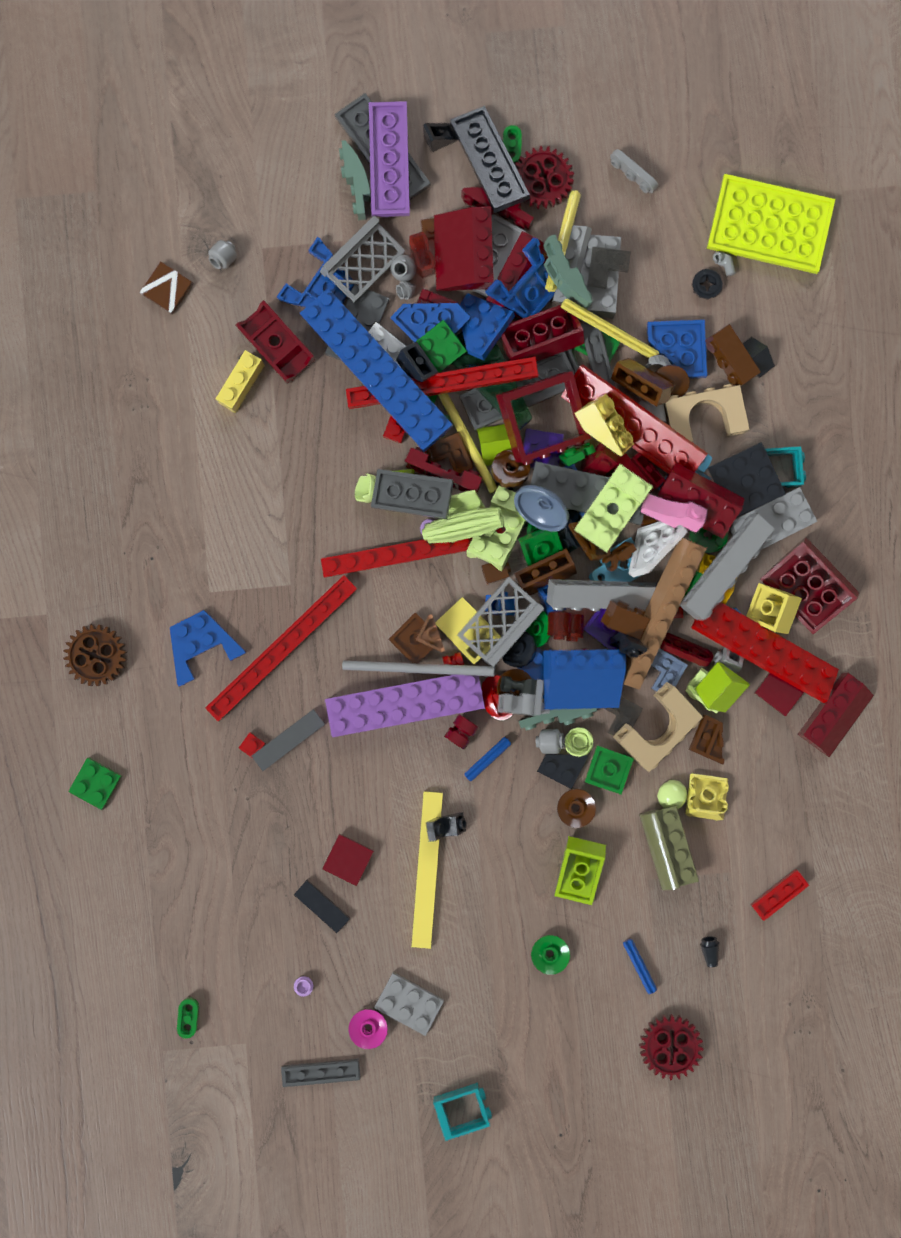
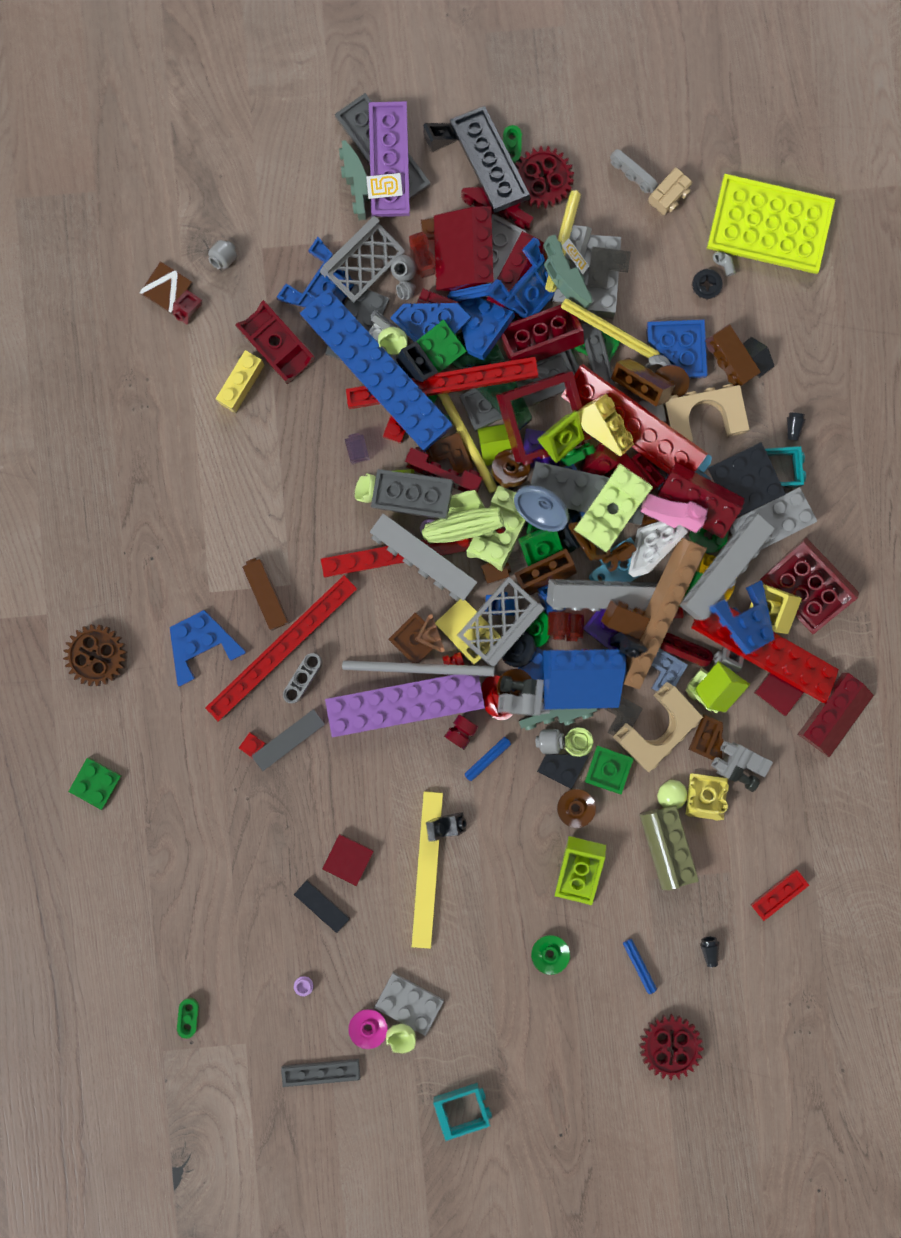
(186, 306): none -> dark red bracket
(265, 594): none -> reddish brown brick
(294, 682): none -> light grey beam
(357, 448): none -> clear purple brick
(381, 321): none -> light grey tile
(384, 185): none -> white sticker
(392, 340): none -> yellowish green hair
(401, 1038): none -> yellowish green hair
(423, 557): none -> light grey brick
(469, 293): none -> blue axle
(562, 436): none -> lime slope
(575, 256): none -> white sticker
(670, 191): none -> tan brick
(735, 762): none -> light grey hips
(752, 627): none -> blue wing
(795, 425): none -> black cone

